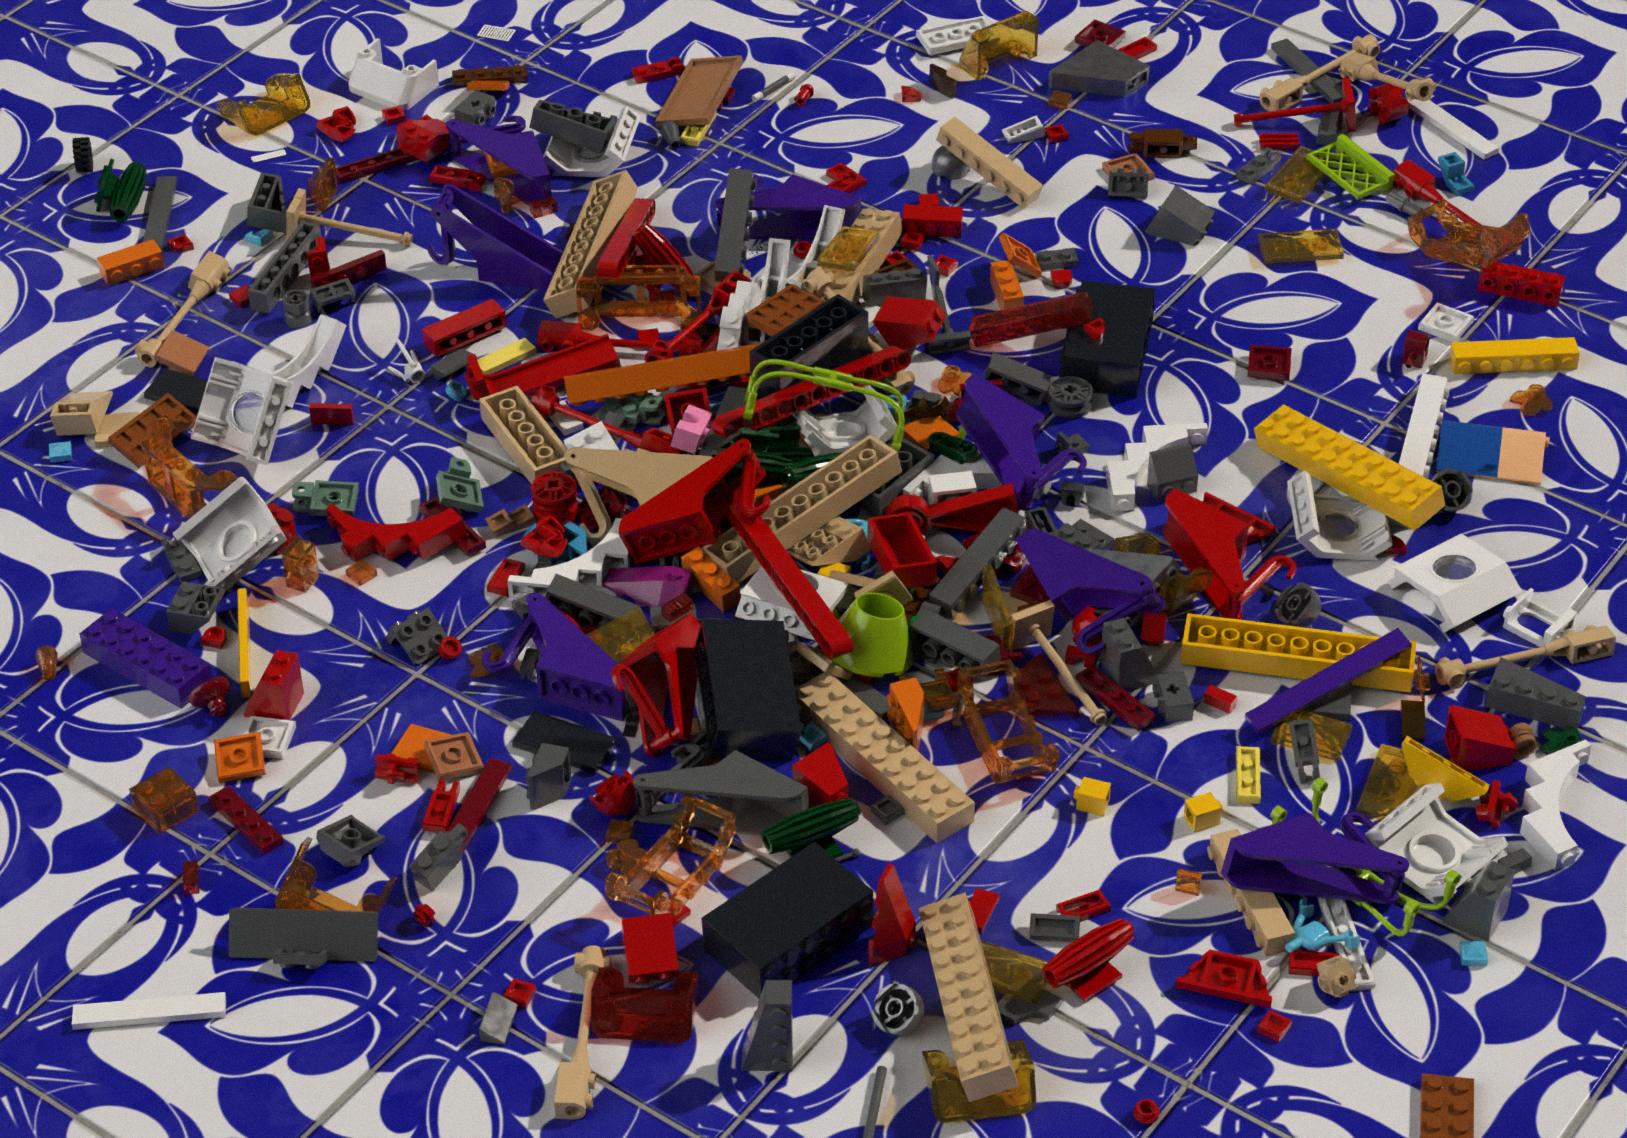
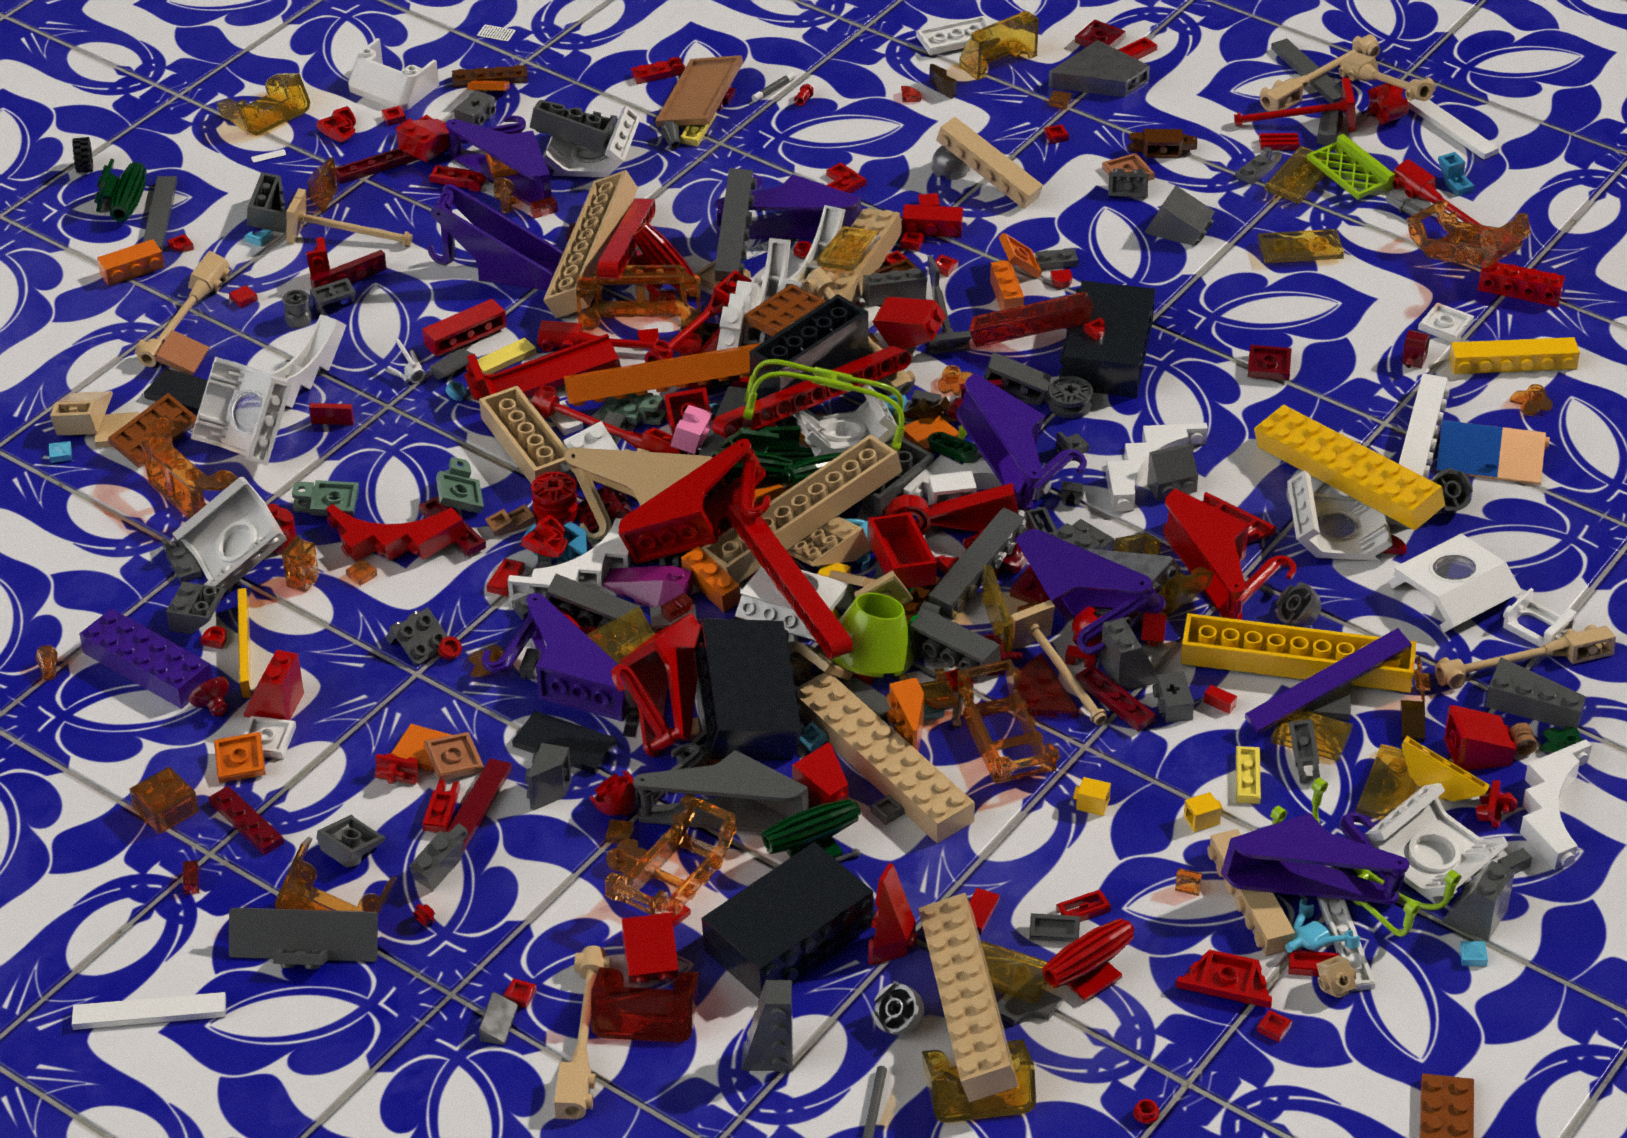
(283, 268): dark grey brick -> none
(1028, 129): white slope -> none

